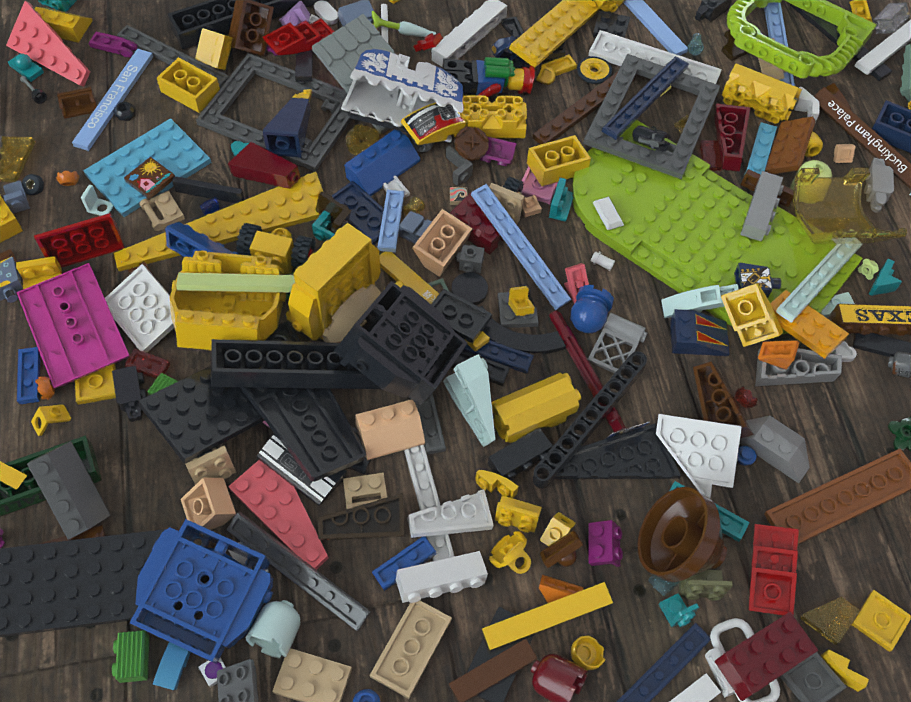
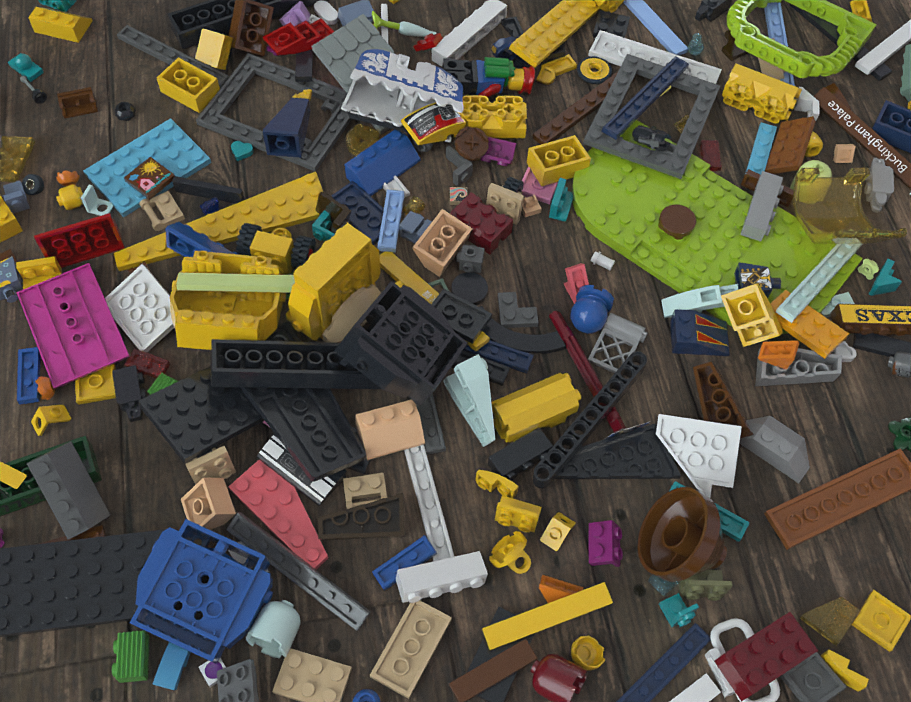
(42, 44): coral wing -> none
(70, 197): none -> yellow head
(112, 44): magenta hinge -> none
(115, 95): light blue tile -> none
(264, 166): dark red slope -> none
(460, 516): white wing -> none
(520, 302): yellow bracket -> none
(521, 247): light blue tile -> none
(562, 551): reddish brown tile -> none
(608, 213): white tile -> none
(677, 221): none -> reddish brown tile
(731, 132): dark red wedge -> none
(745, 398): clear red plate -> none
(746, 455): blue plate -> none
(773, 570): red slope -> none
(891, 18): clear brick -> none

